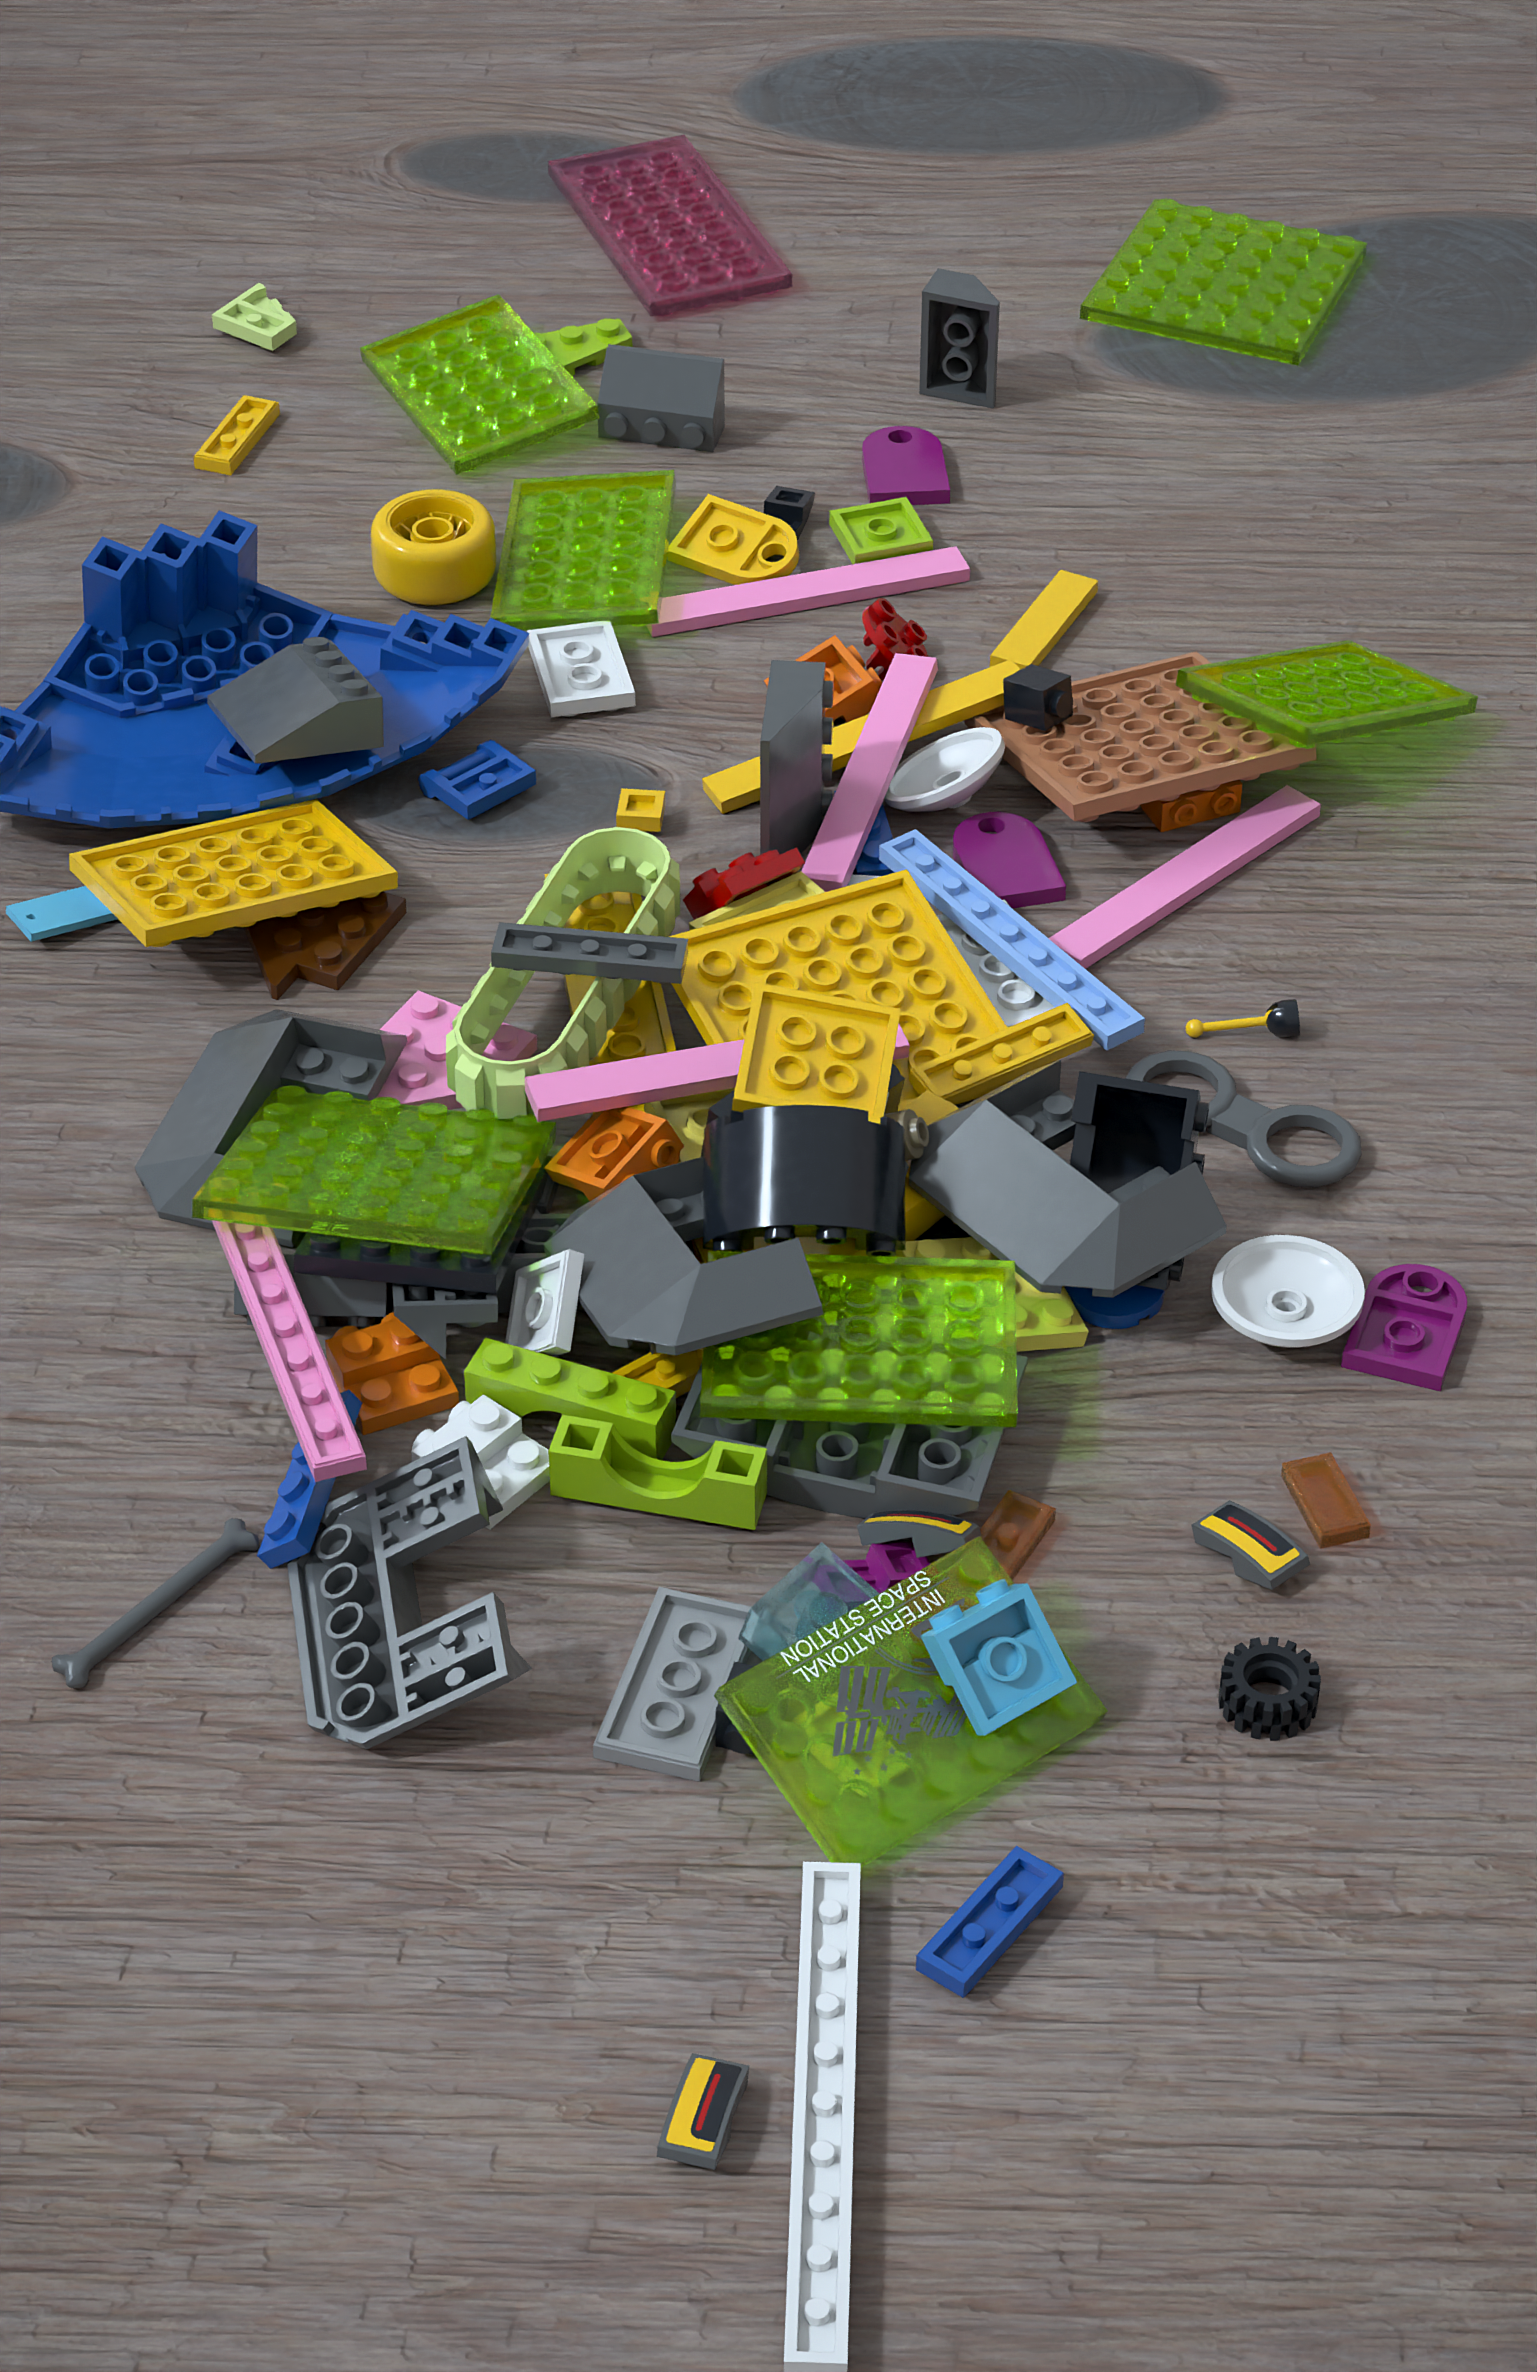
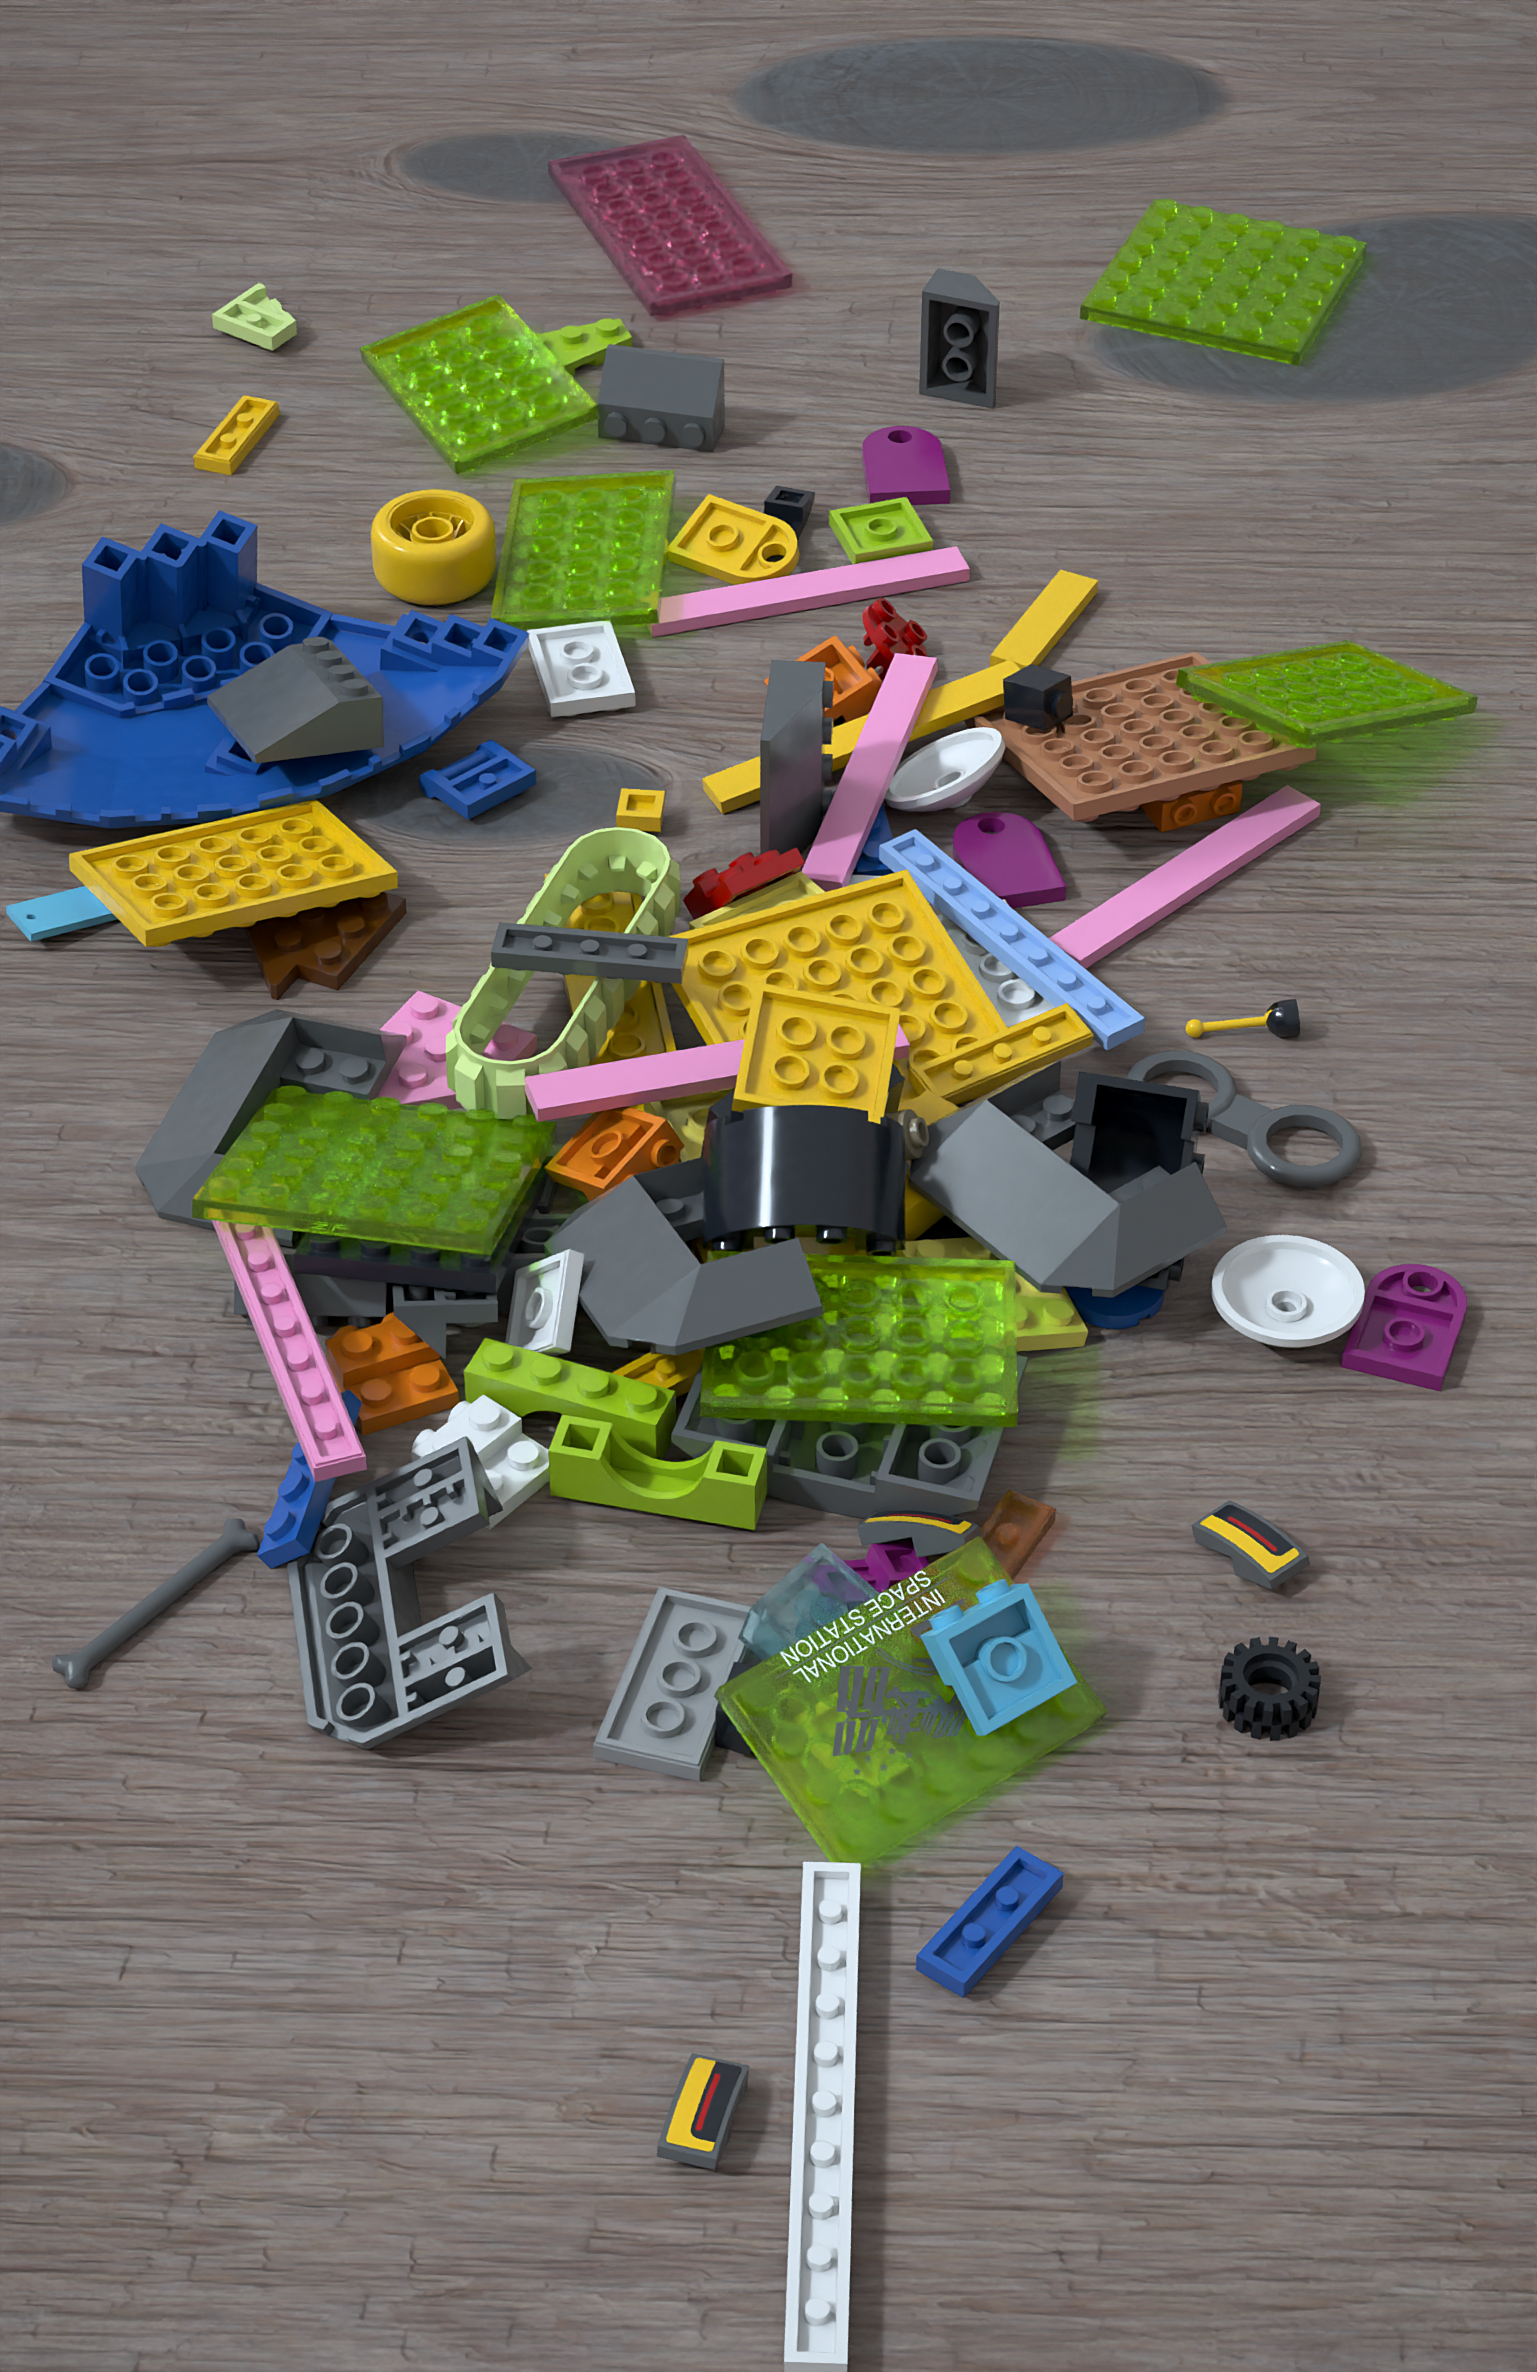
(1325, 1500): clear orange tile -> none

